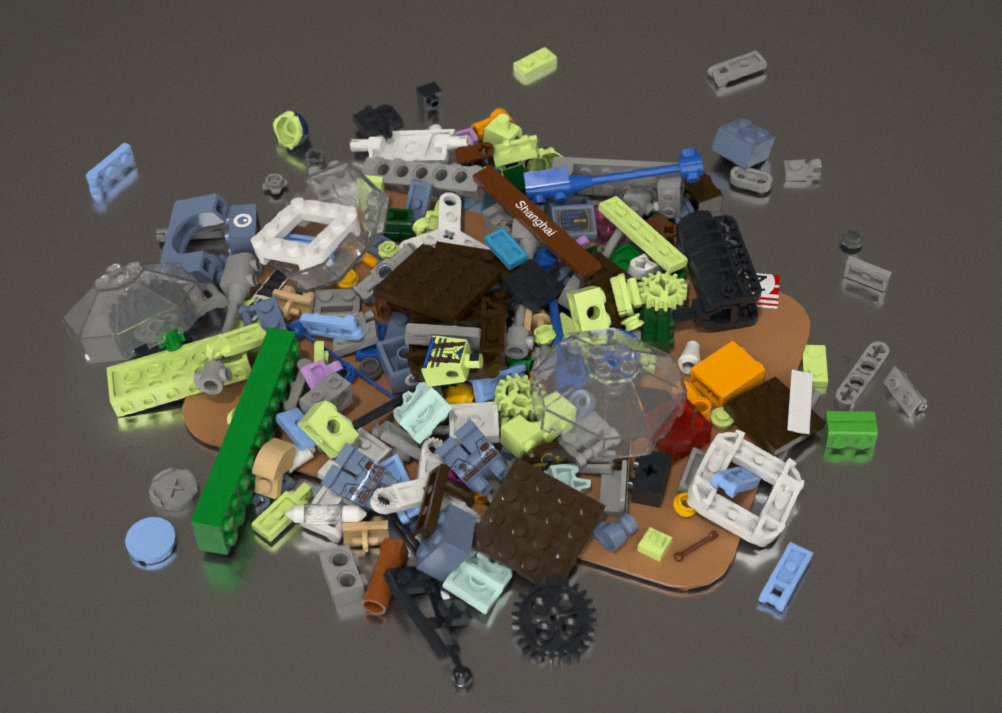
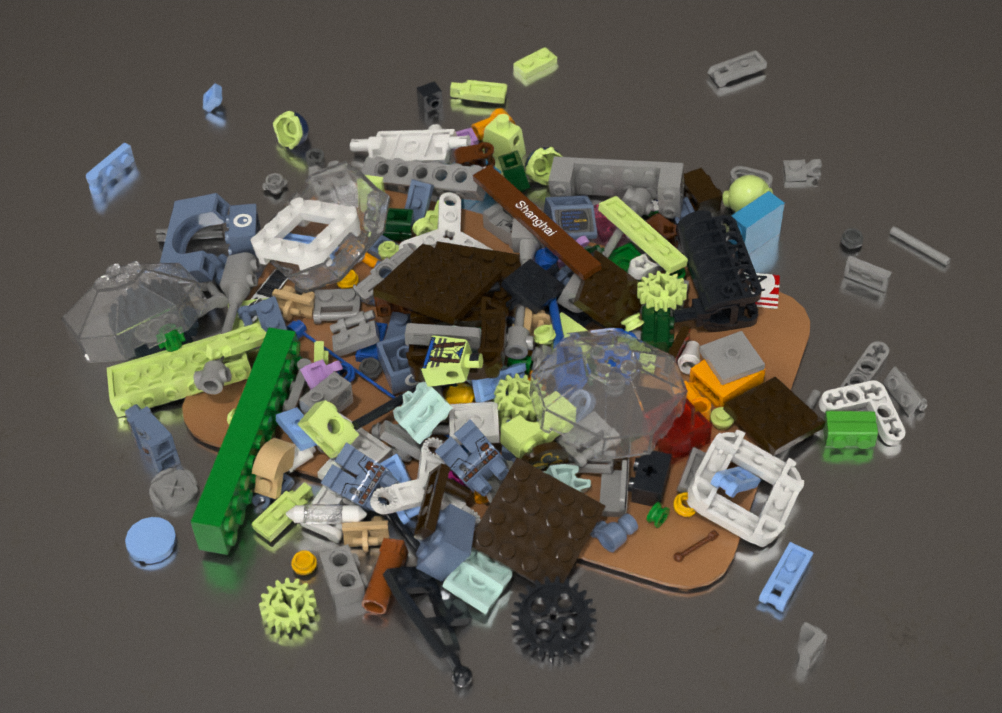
(152, 438): none -> sand blue hips
(212, 98): none -> light blue plate
(276, 611): none -> yellowish green gear
(304, 563): none -> yellow plate
(332, 326): light blue plate -> none
(378, 121): black plate -> none
(479, 91): none -> yellowish green hinge
(506, 248): dark azure plate -> none
(516, 150): yellowish green plate -> none
(558, 184): blue bar -> none
(580, 301): yellowish green brick -> none
(625, 294): yellowish green piece -> none
(654, 544): yellowish green tile -> none
(658, 514): none -> green bush
(680, 342): none -> dark brown tile
(732, 357): none -> light grey plate
(743, 143): sand blue brick -> none
(744, 191): none -> yellowish green brick
(759, 221): none -> dark azure brick
(800, 402): white sticker -> none
(813, 644): none -> light grey bracket
(815, 362): yellowish green plate -> none
(872, 402): none -> white beam
(942, 258): none -> light grey bar

